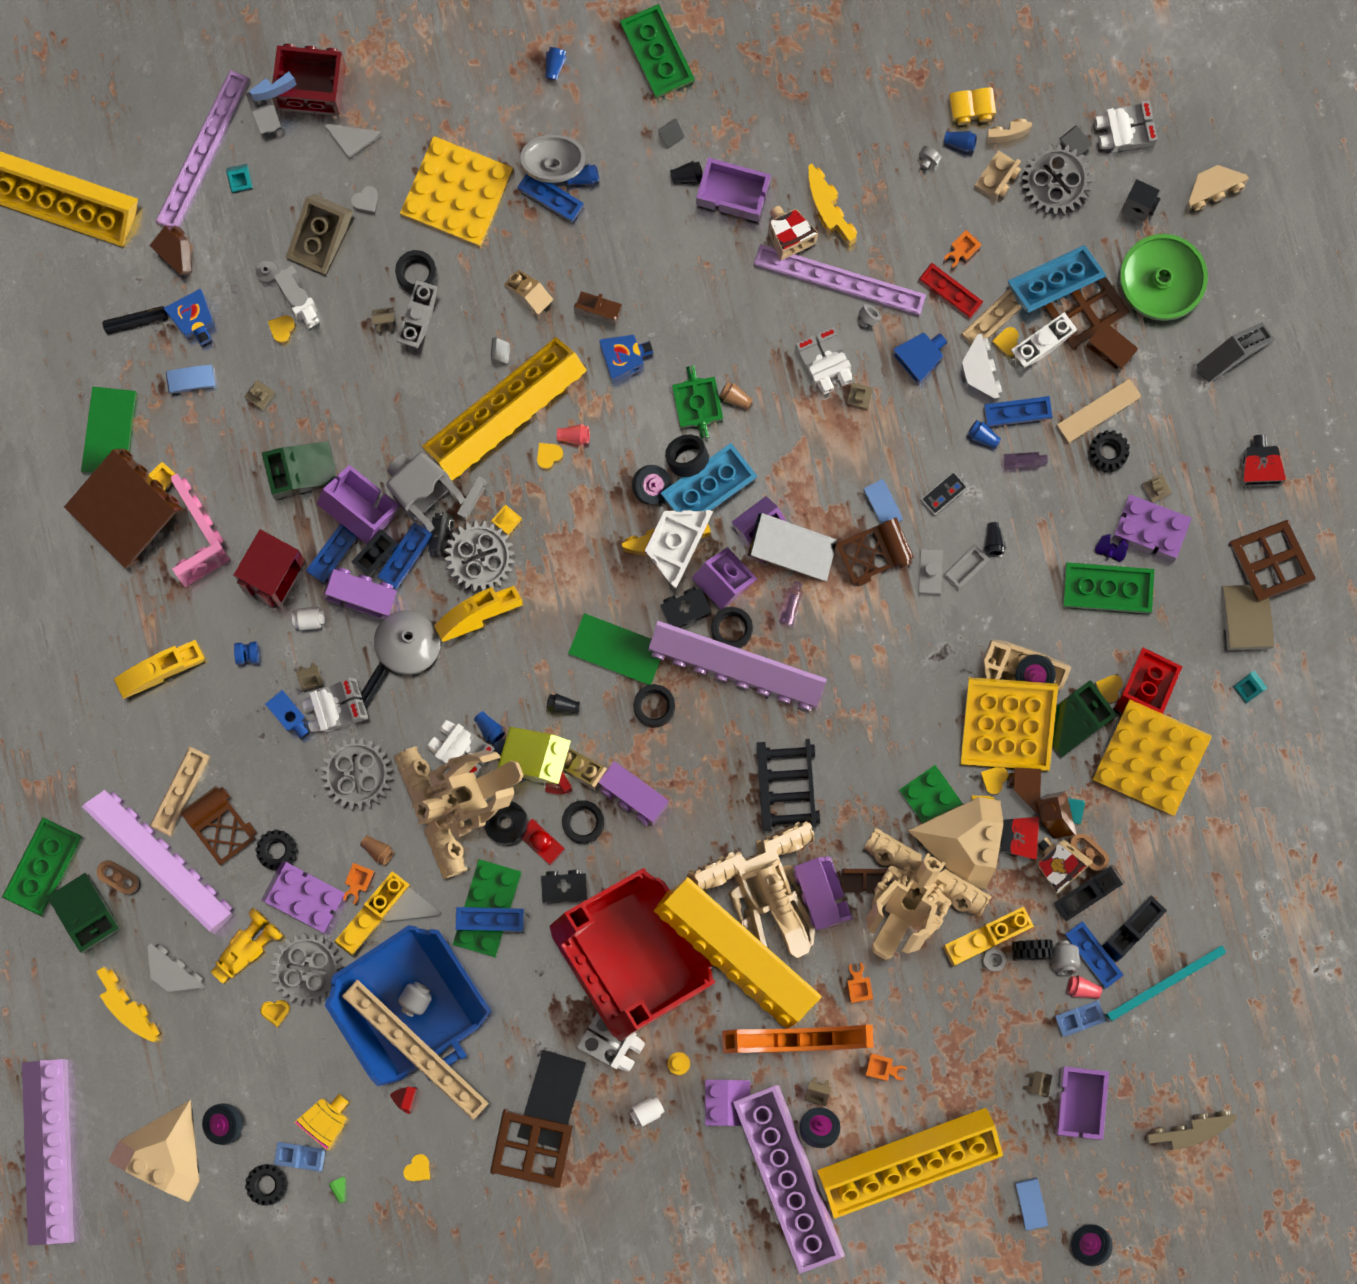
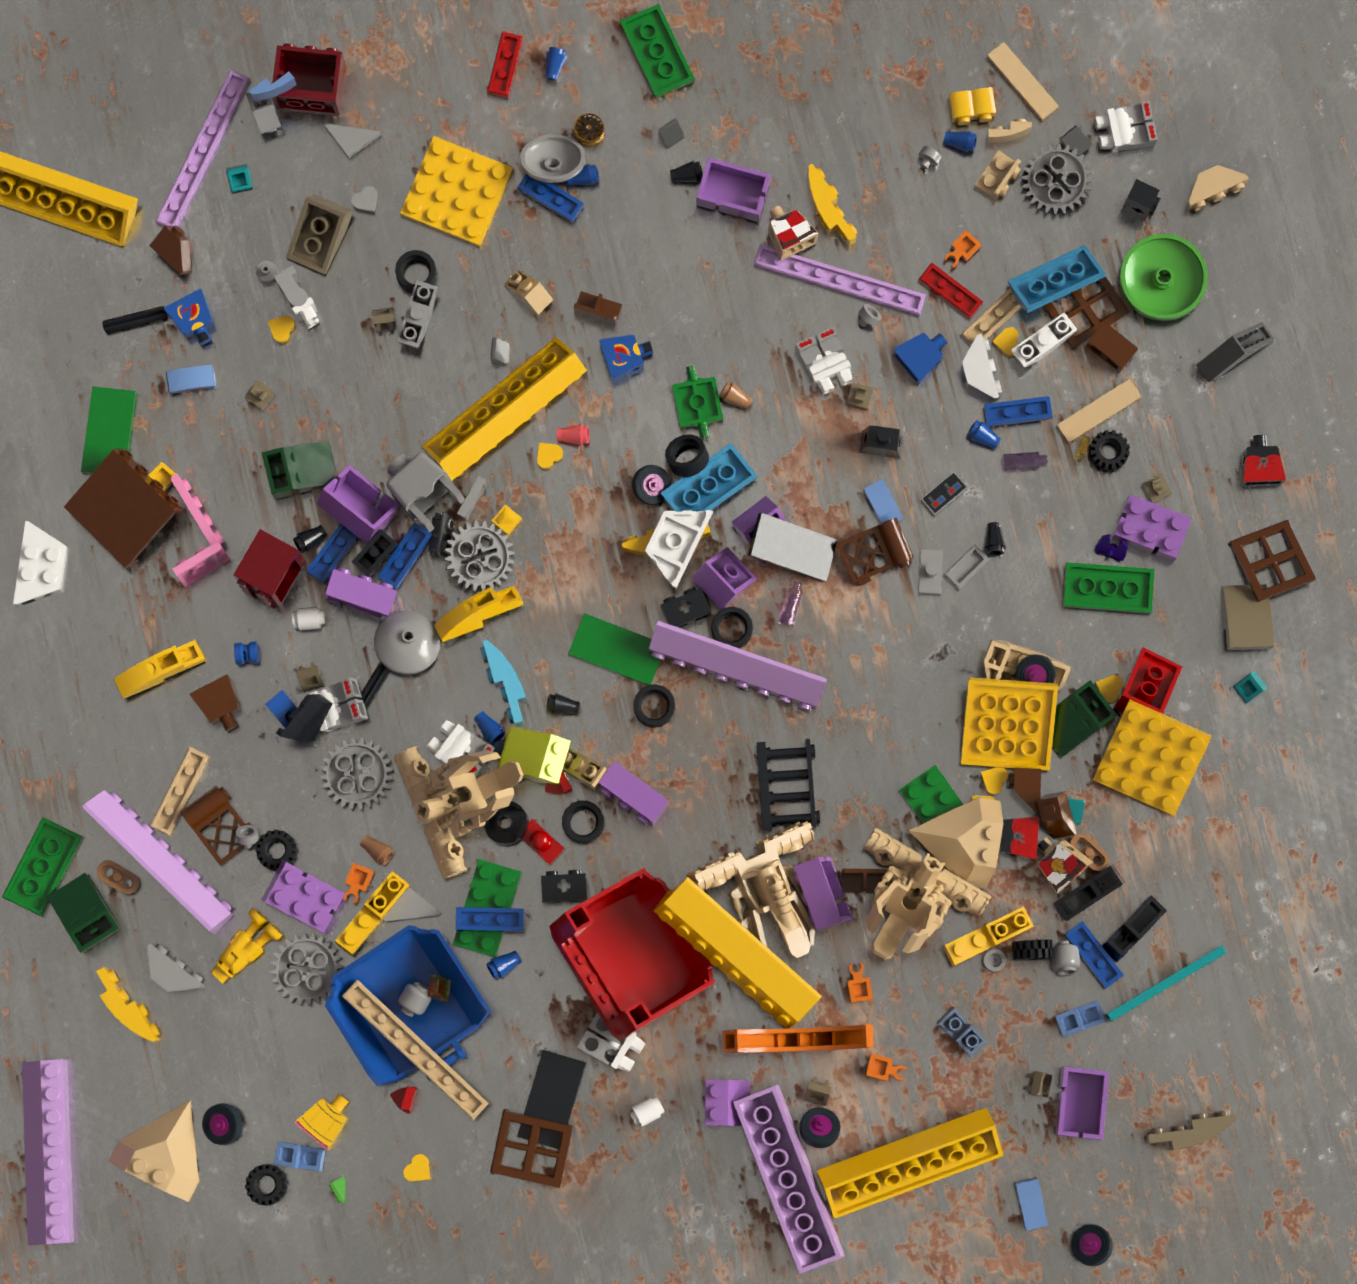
(39, 565): none -> white wing
(218, 702): none -> reddish brown torso
(247, 835): none -> light grey tile
(275, 1012): yellow tile -> none
(307, 718): none -> black slope
(310, 538): none -> black cone
(439, 987): none -> clear yellow tile
(503, 673): none -> medium azure slope
(503, 964): none -> blue cone
(504, 65): none -> red tile
(588, 130): none -> pearl gold wheel
(678, 1063): yellow wheel -> none
(881, 441): none -> black torso
(961, 1031): none -> sand blue slope
(1022, 81): none -> tan tile
(1082, 448): none -> clear yellow tile
(1083, 988): coral cone -> none

